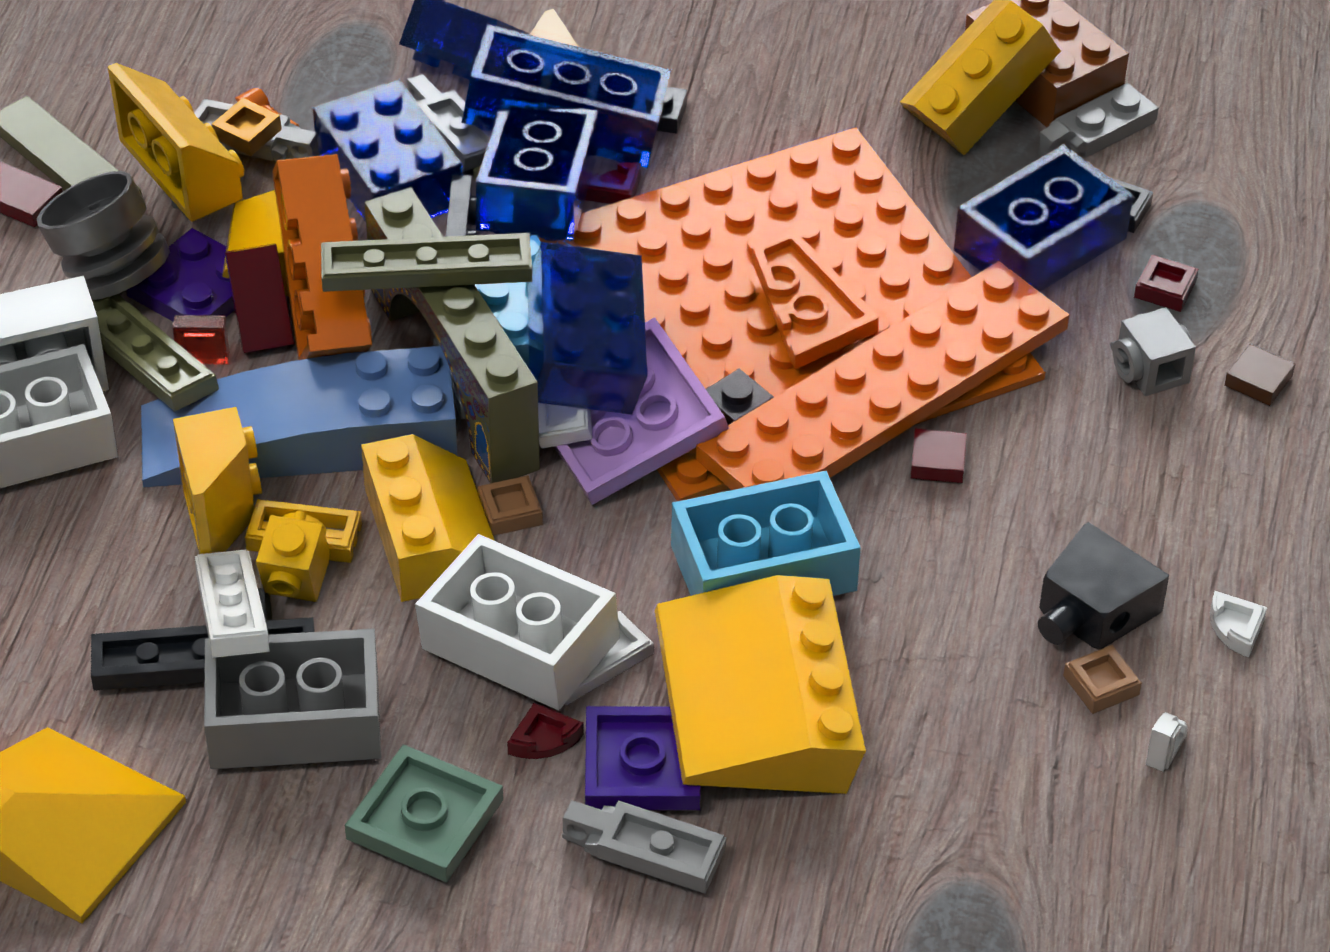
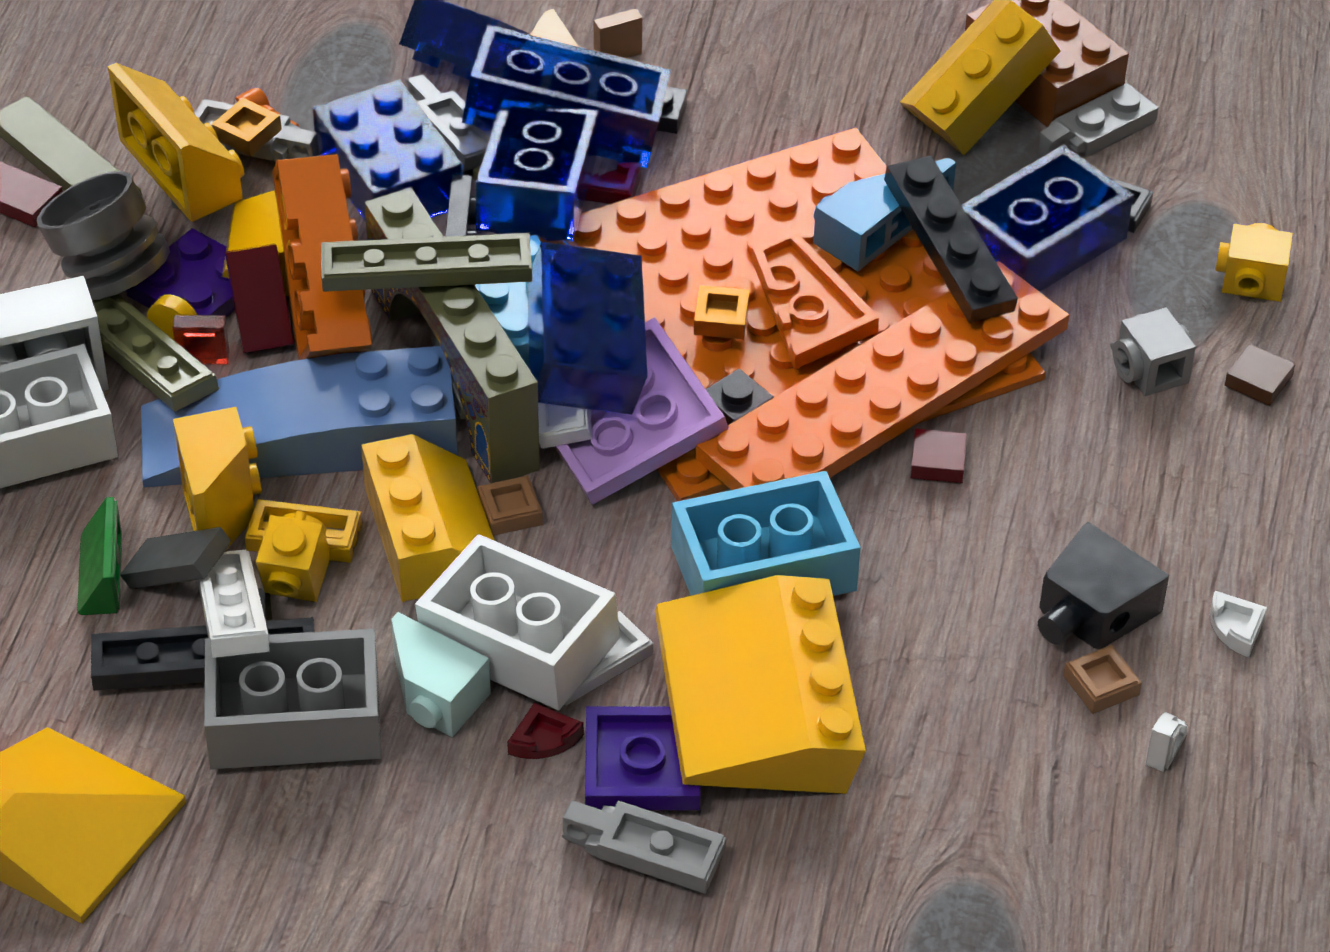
(100, 562): none -> green slope
(165, 308): none -> yellow tile
(175, 558): none -> dark grey tile
(424, 813): sand green plate -> none
(438, 676): none -> light aqua slope
(619, 34): none -> medium nougat tile
(721, 312): none -> pearl gold plate
(864, 219): none -> dark azure slope
(950, 239): none -> black plate
(1166, 283): dark red tile -> none
(1255, 261): none -> yellow brick

